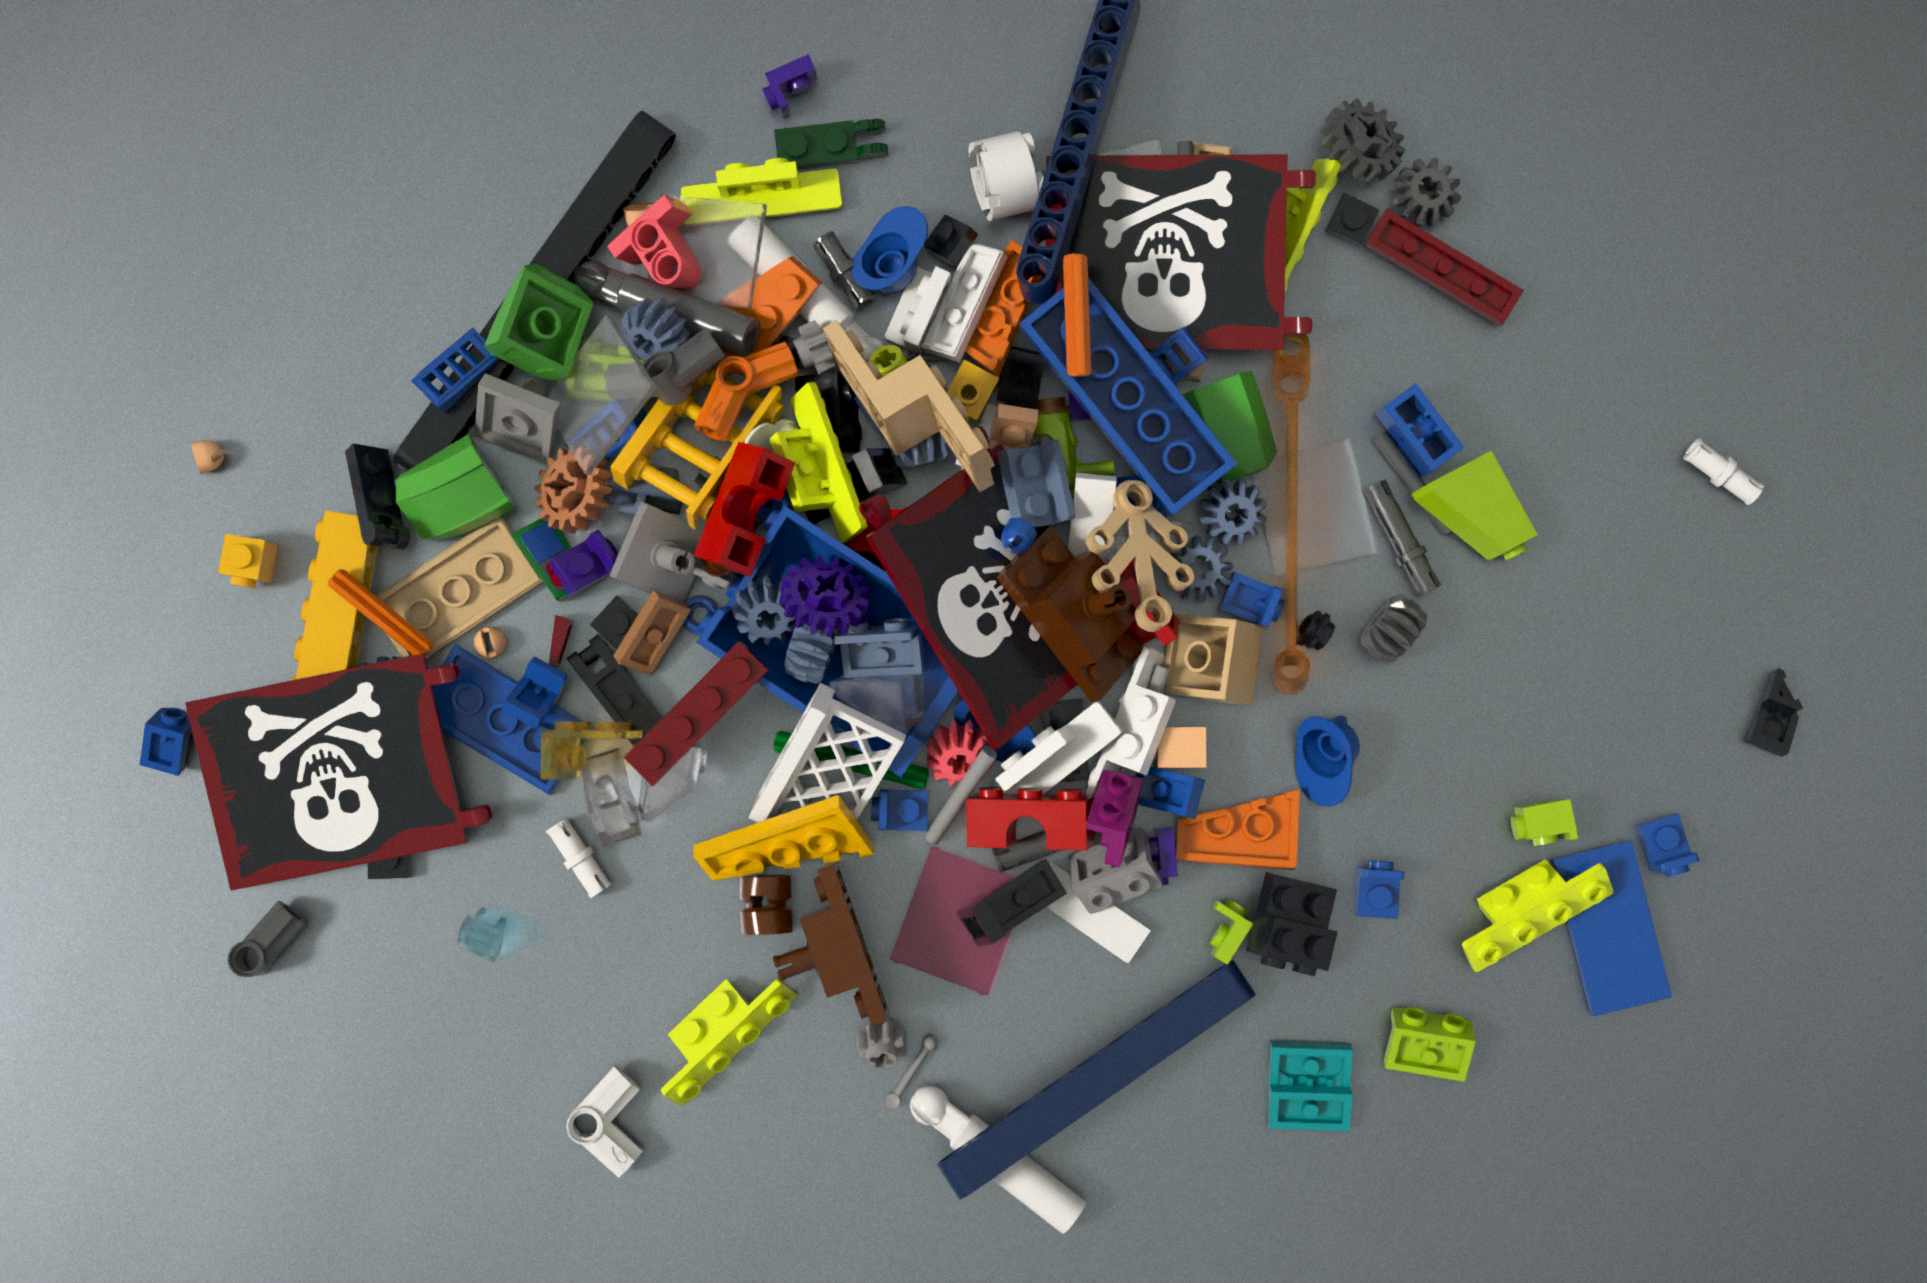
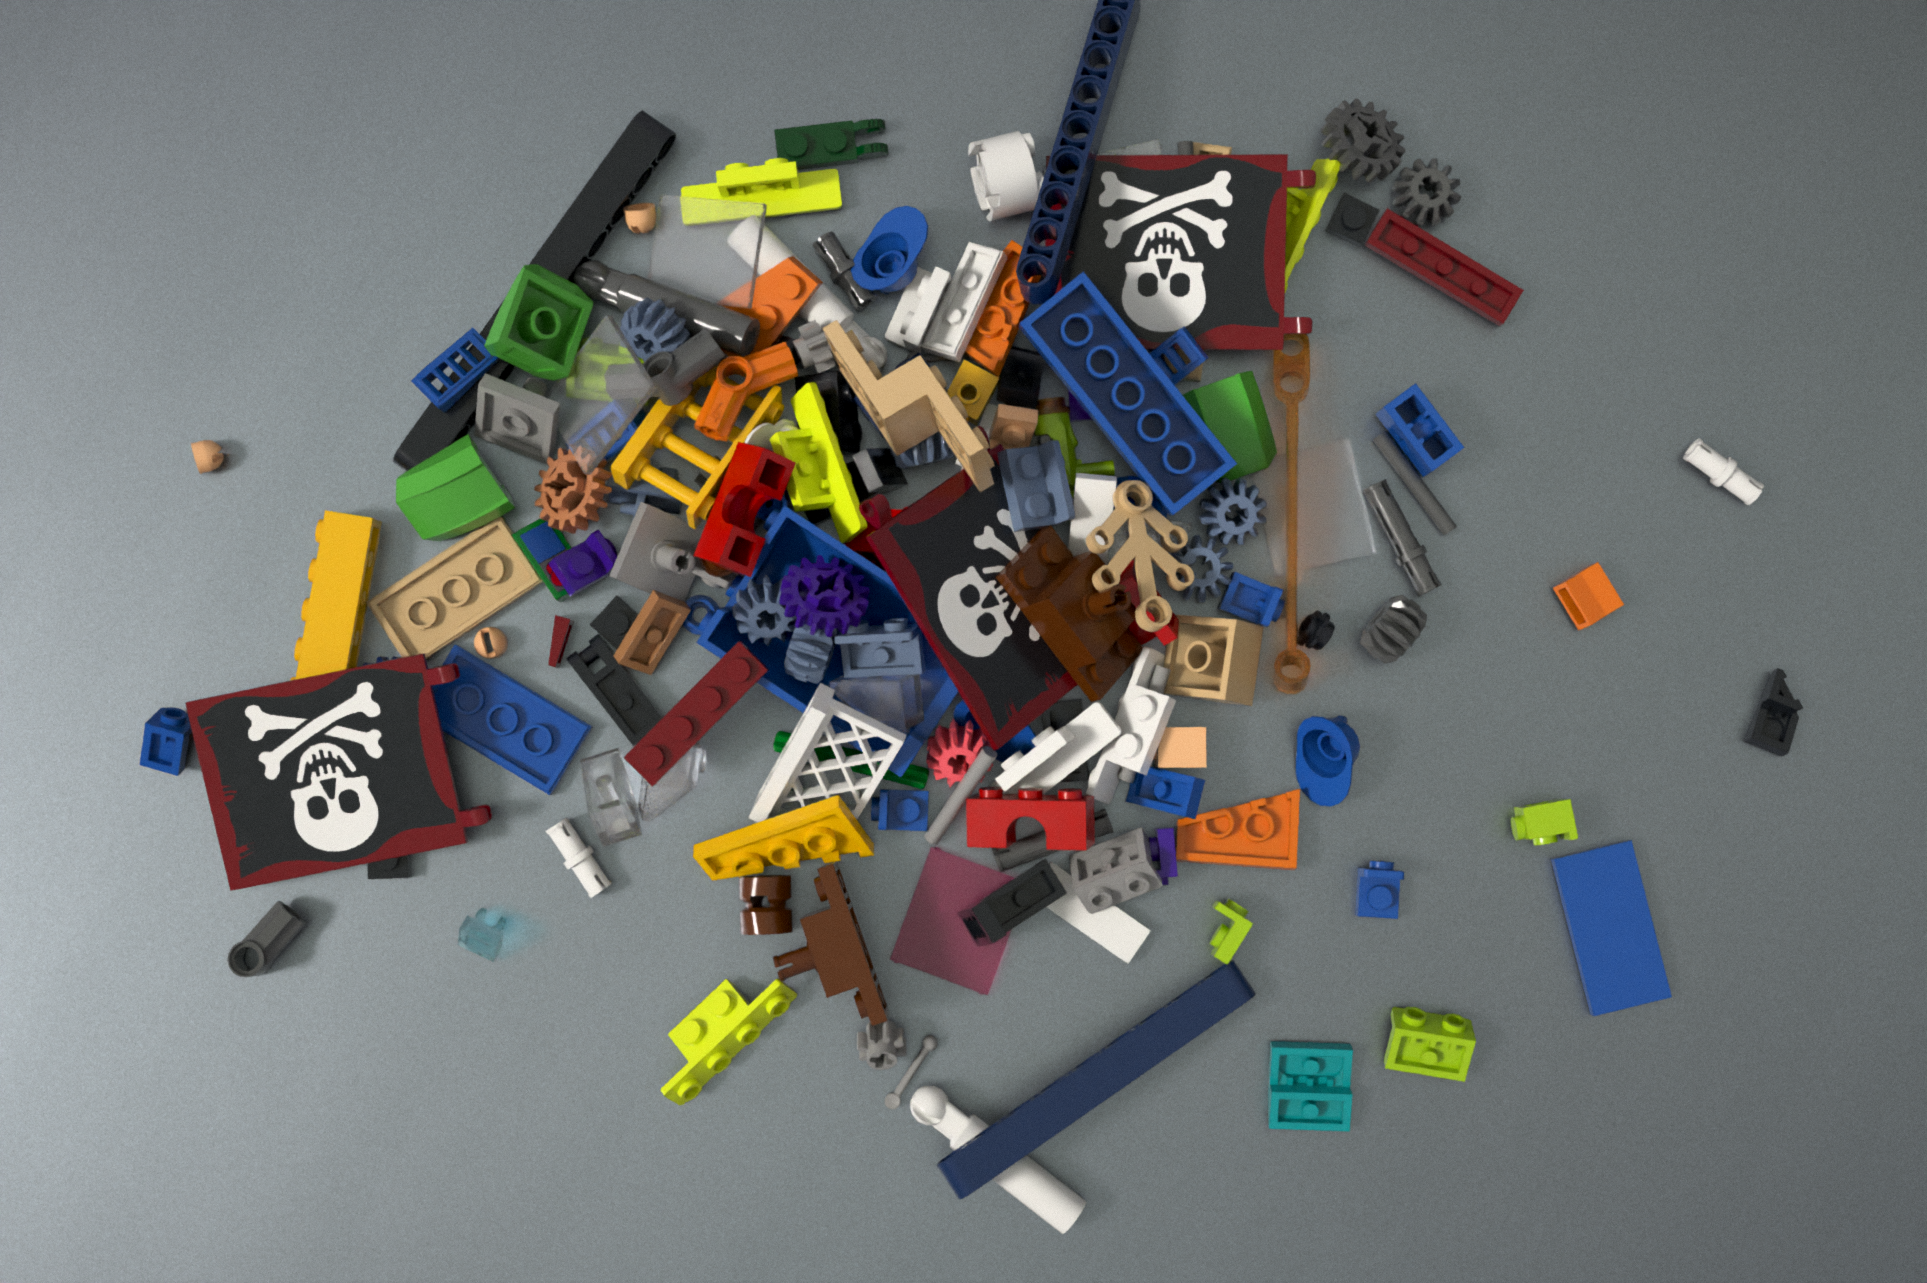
(247, 560): yellow brick -> none
(376, 497): black plate -> none
(379, 612): orange axle -> none
(535, 693): blue bracket -> none
(562, 750): clear yellow bracket -> none
(604, 1103): white piece -> none
(661, 258): coral tile -> none
(791, 78): dark purple bracket -> none
(886, 355): neon yellow bush -> none
(950, 240): black plate -> none
(1018, 535): blue hinge -> none
(1077, 315): orange axle -> none
(1115, 812): magenta bracket -> none
(1293, 925): black plate -> none
(1479, 508): lime slope -> none
(1531, 907): neon yellow bracket -> none
(1588, 596): none -> orange piece
(1666, 845): blue bracket -> none

